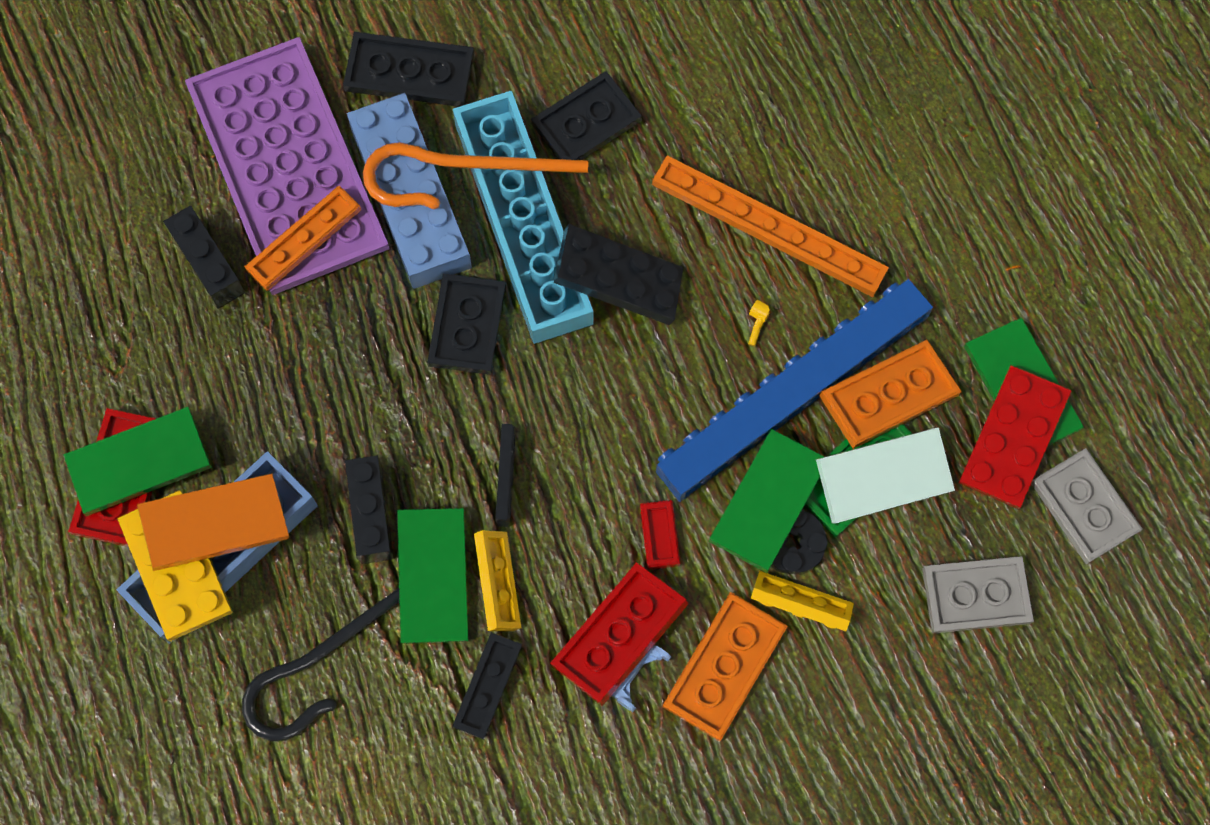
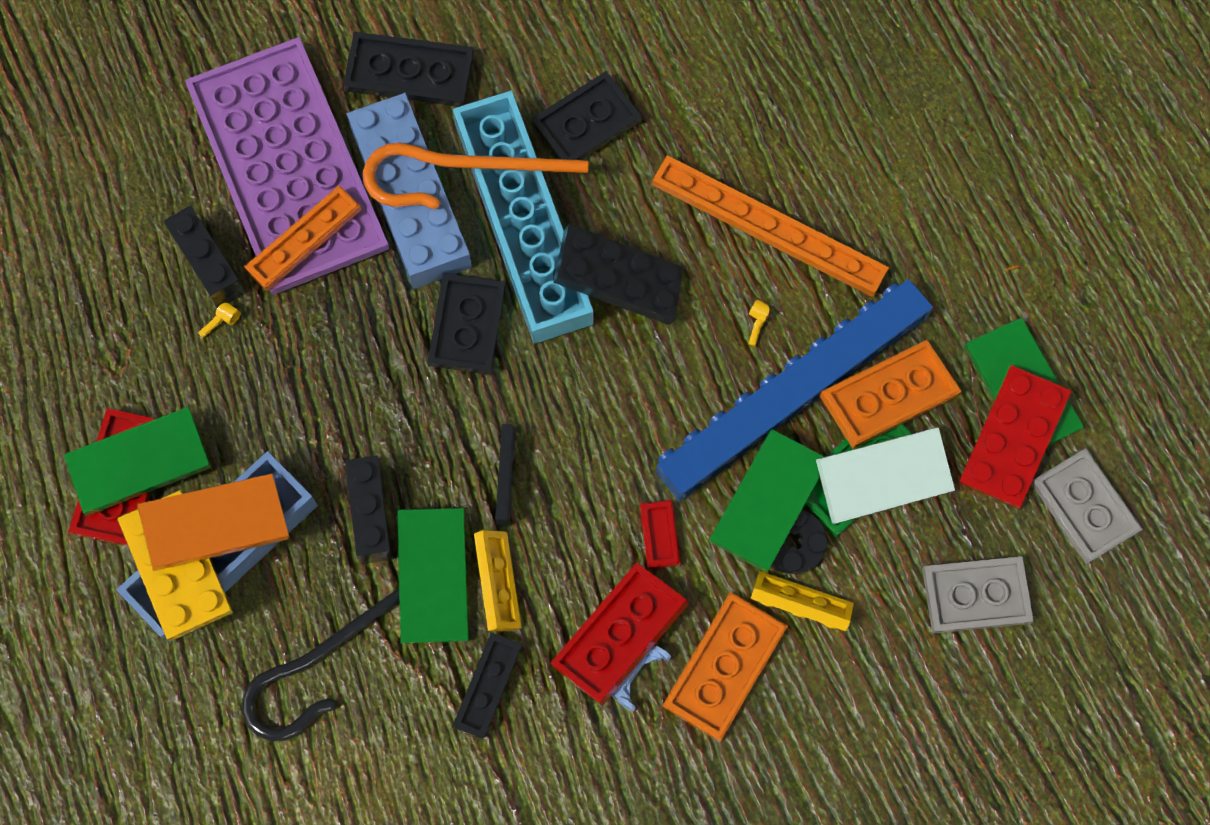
(224, 312): none -> yellow hand

